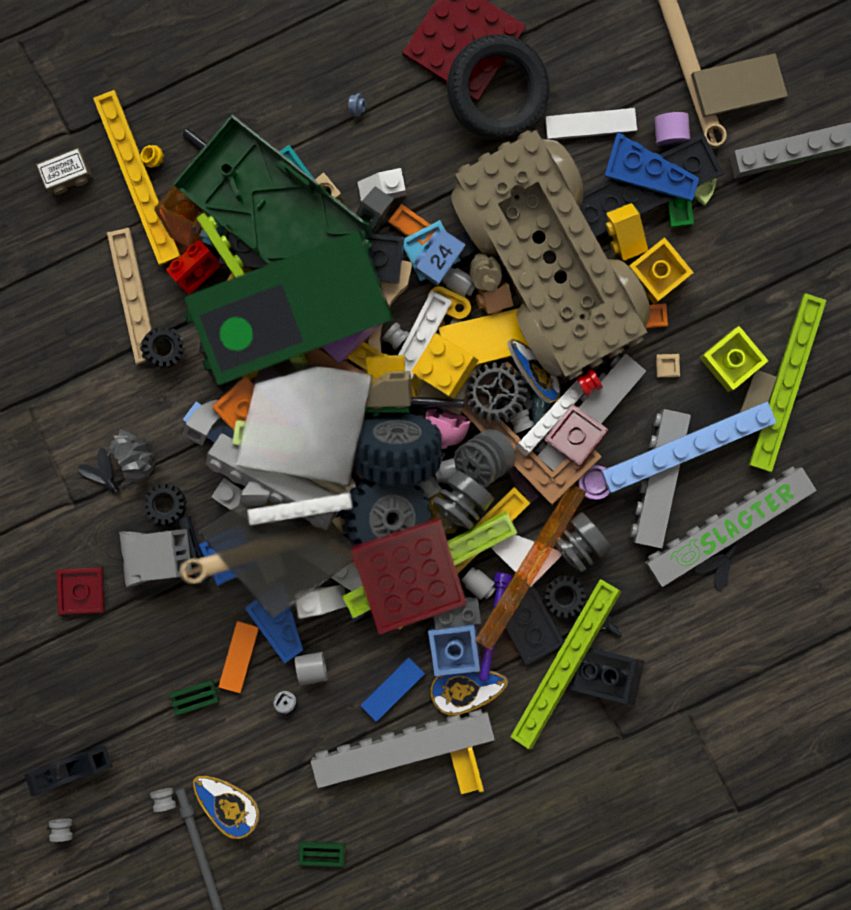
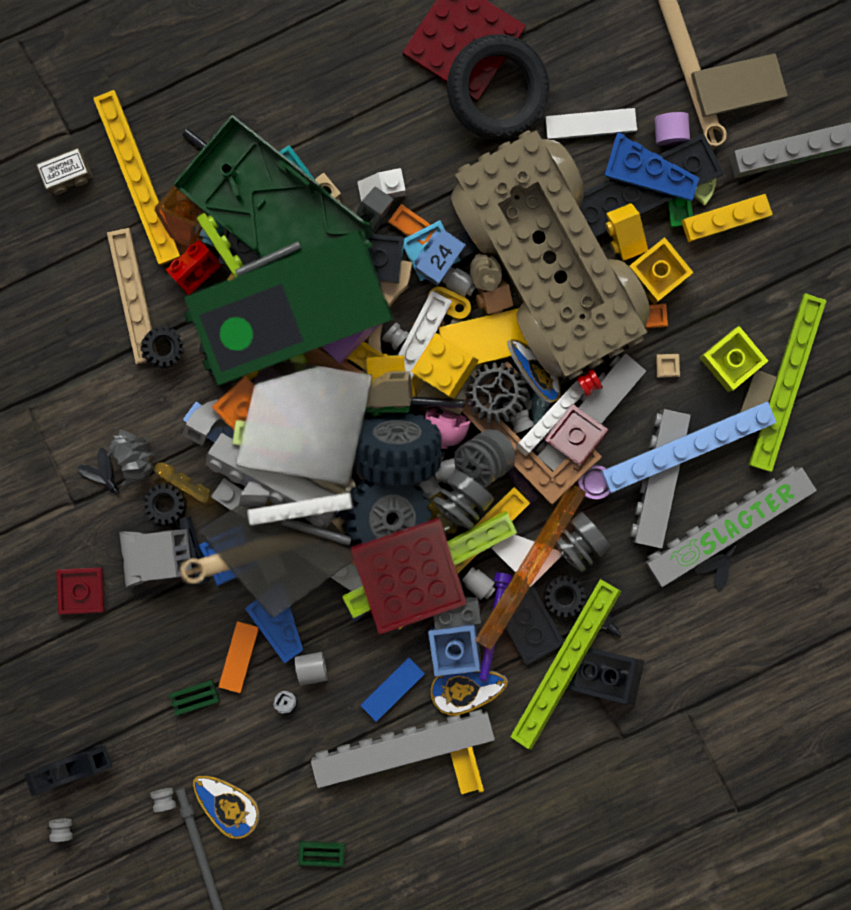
(152, 156): yellow plate -> none
(182, 481): none -> clear yellow hinge
(268, 259): none -> dark grey bar
(317, 531): none -> dark grey bar
(321, 601): white slope -> none
(357, 104): sand blue plate -> none
(726, 217): none -> yellow plate

